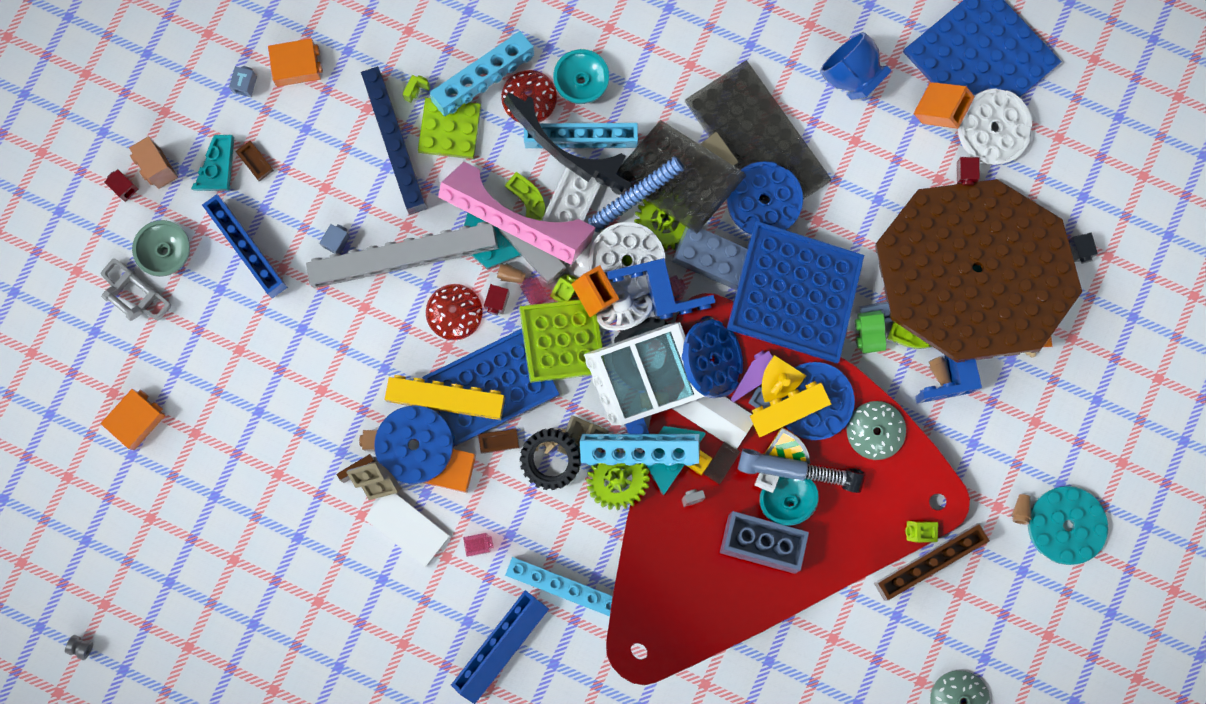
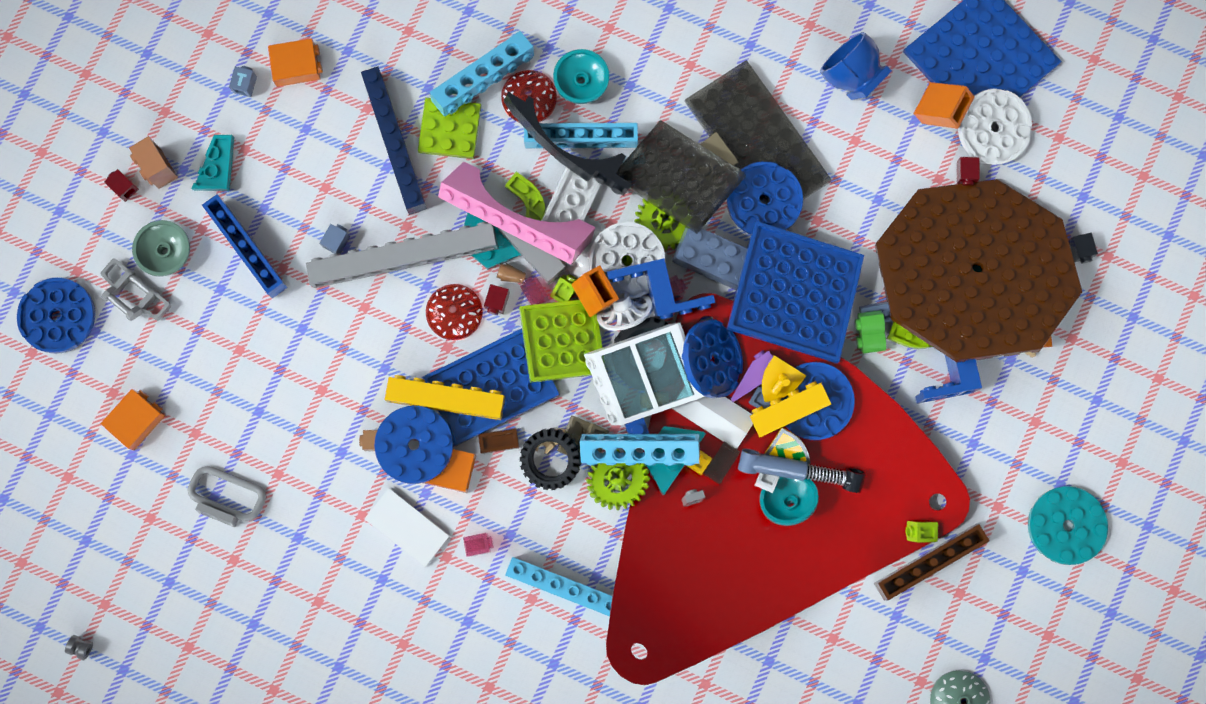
(36, 312): none -> blue plate
(219, 511): none -> light grey bar
(254, 160): reddish brown tile -> none
(343, 476): reddish brown tile -> none
(374, 480): dark tan slope -> none
(412, 88): lime bracket -> none
(499, 647): blue brick -> none
(636, 194): medium blue piece -> none
(764, 542): sand blue brick -> none
(864, 421): sand green dish -> none
(940, 370): medium nougat cone -> none
(1022, 510): medium nougat cone -> none

